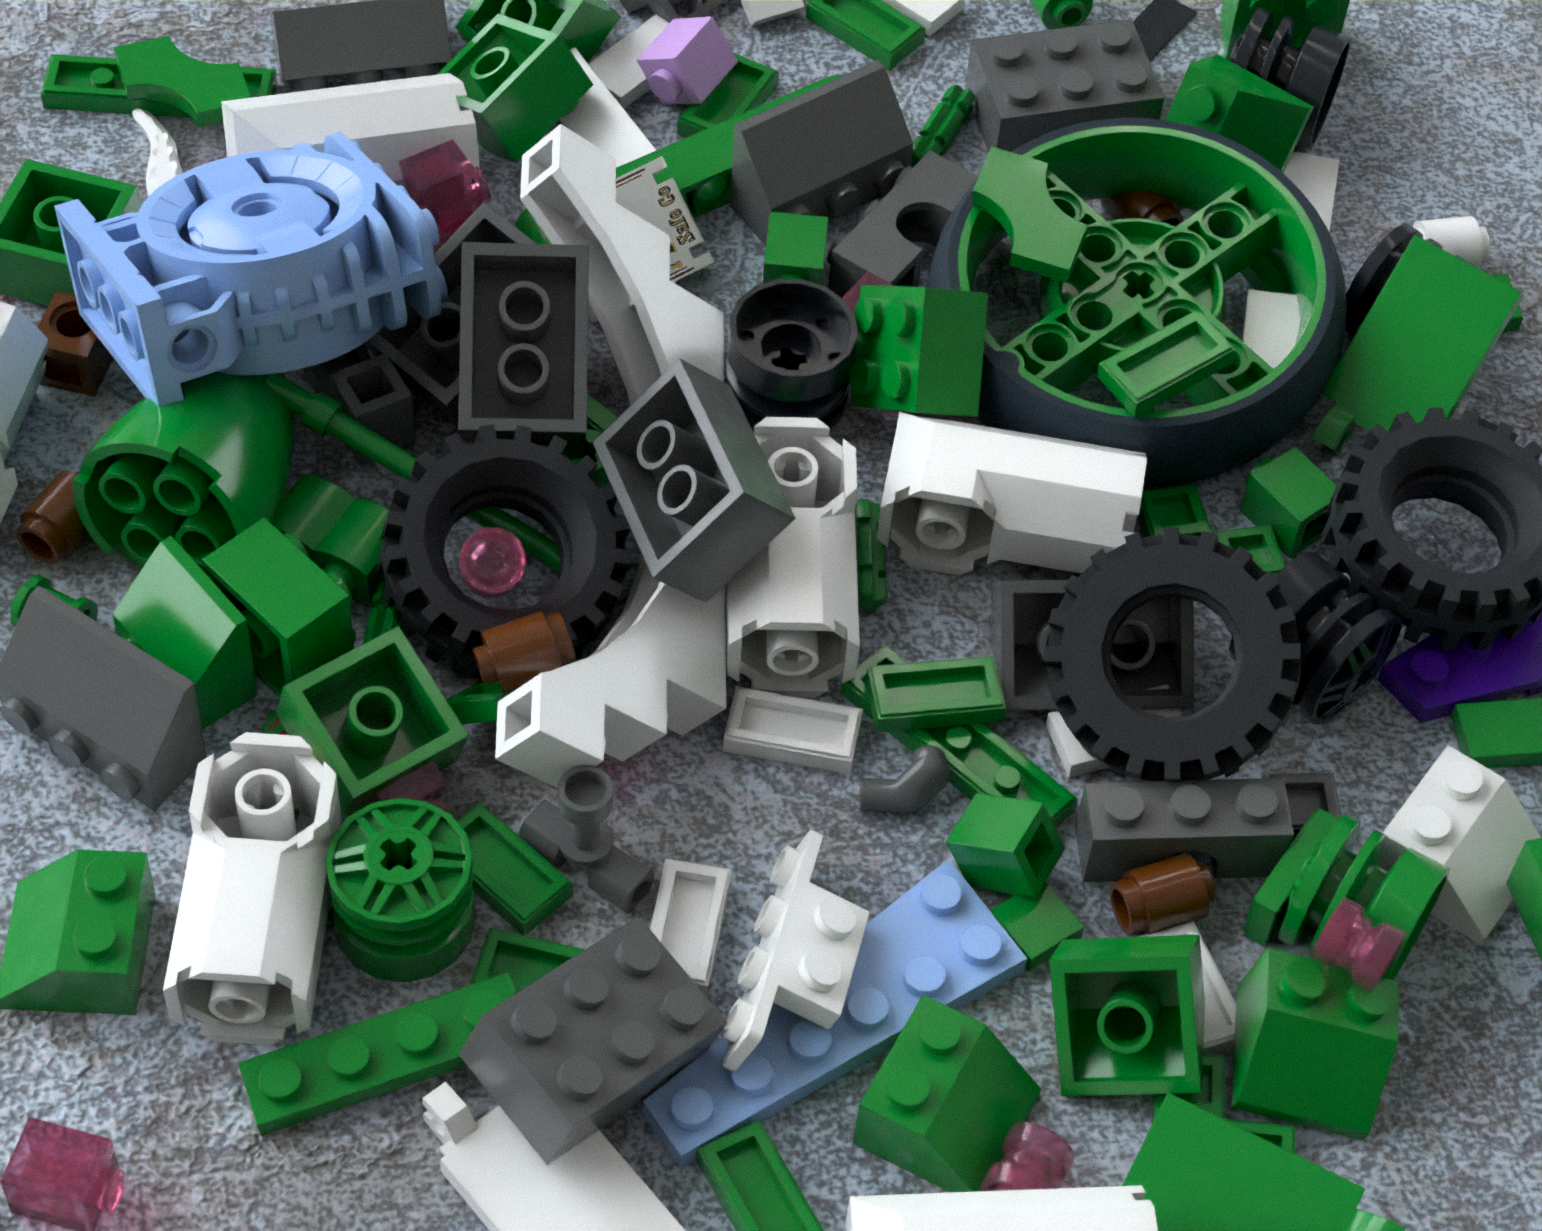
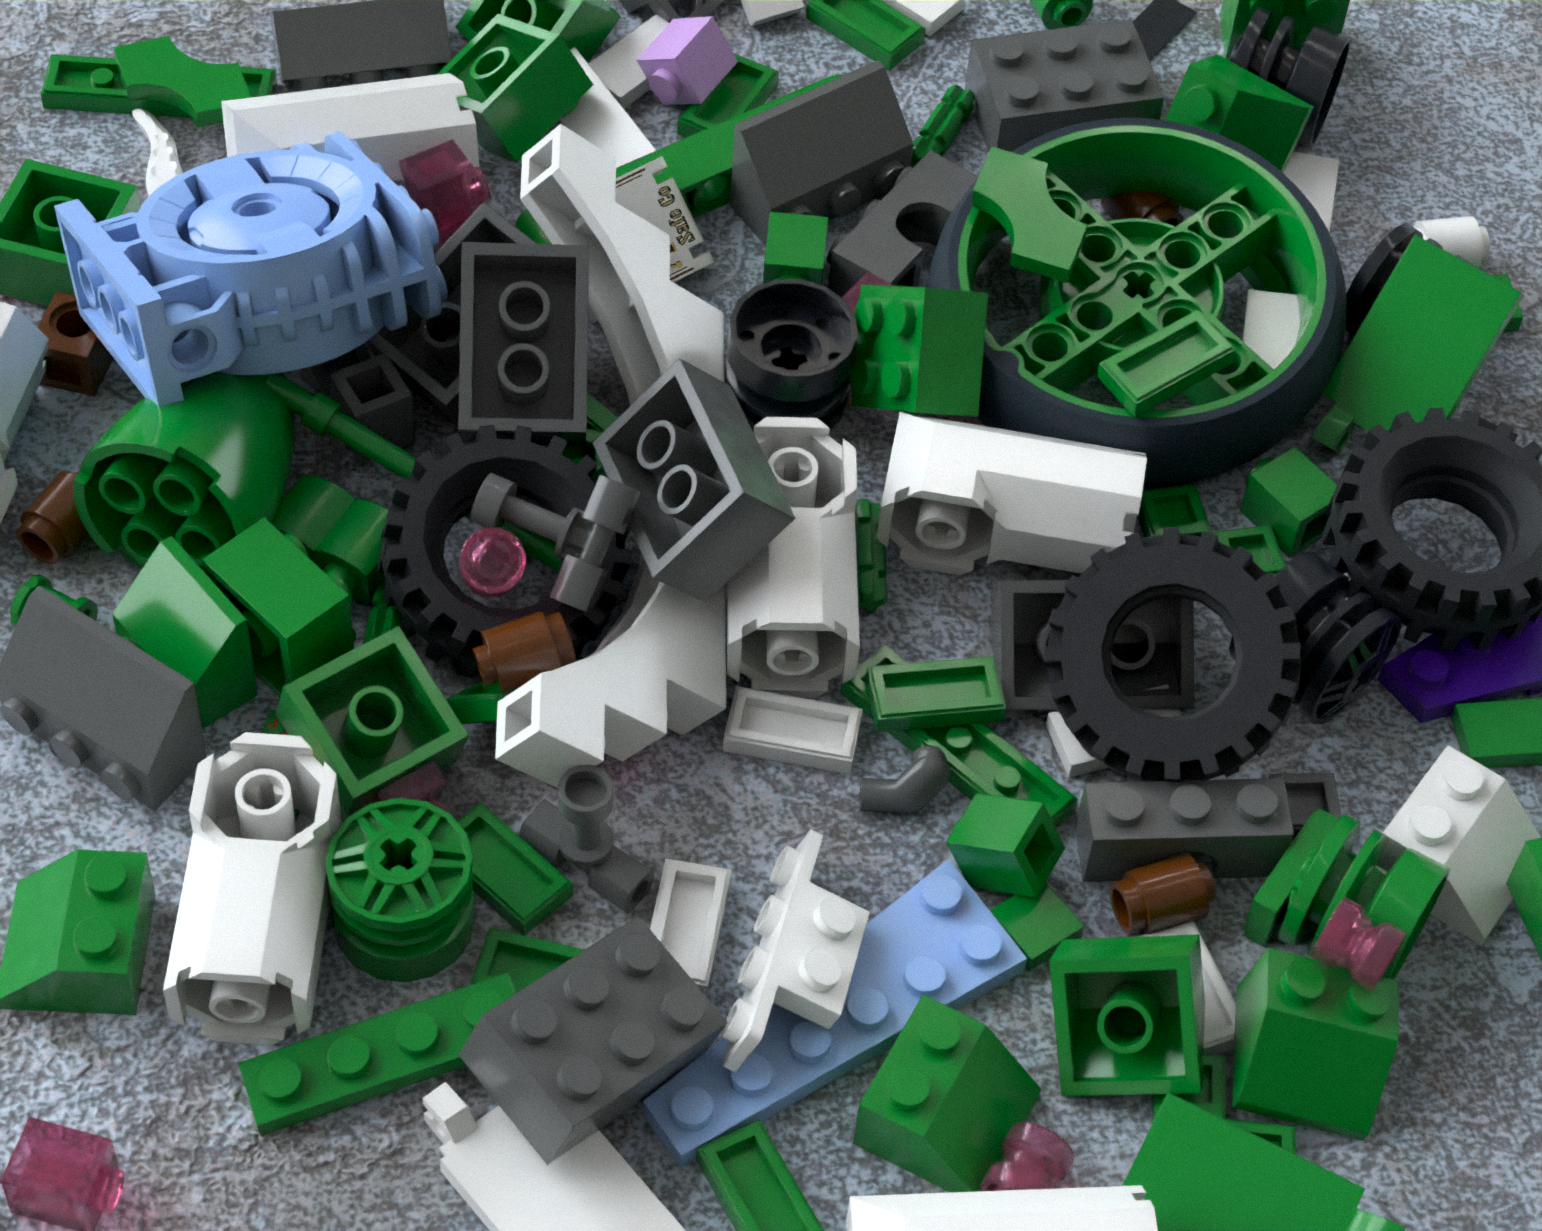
(579, 538): none -> dark grey bar

